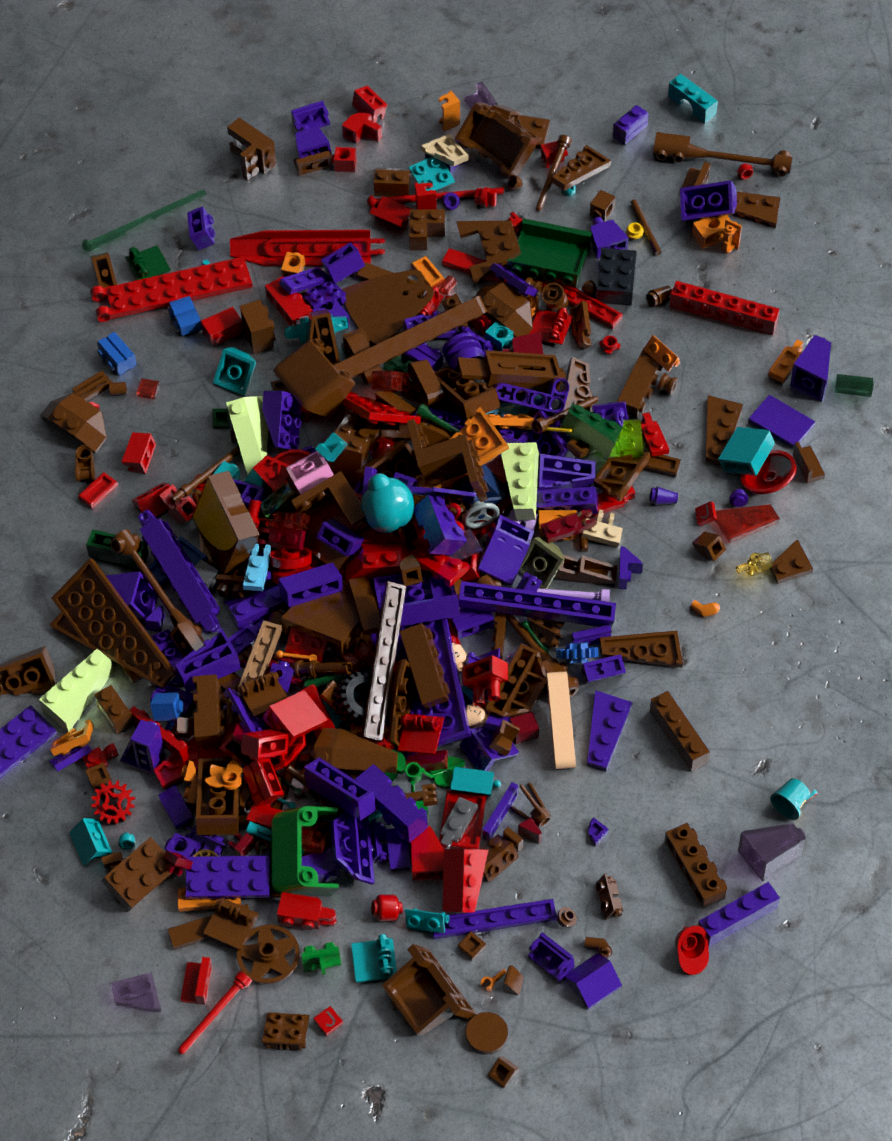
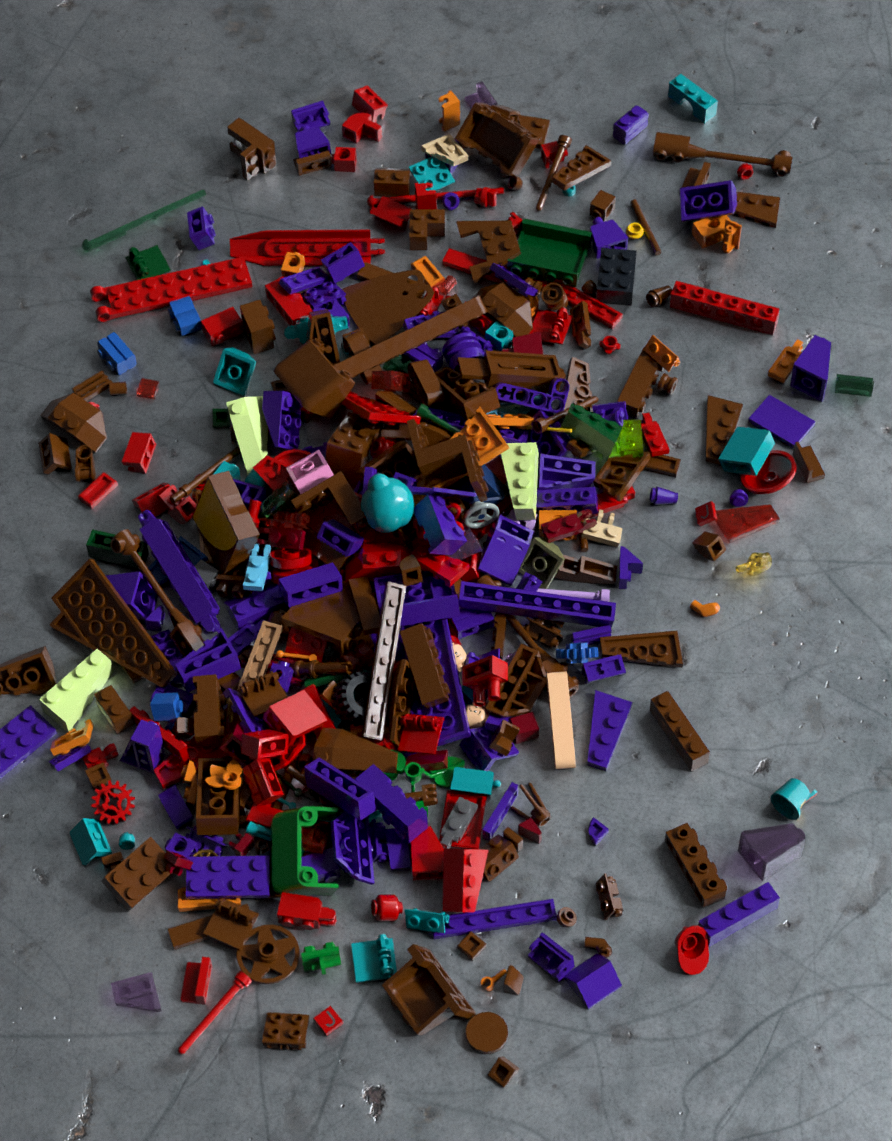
(54, 453): none -> reddish brown panel
(103, 270): reddish brown slope -> none
(332, 447): teal panel -> none
(525, 624): dark green hinge -> none
(791, 564): reddish brown wing -> none

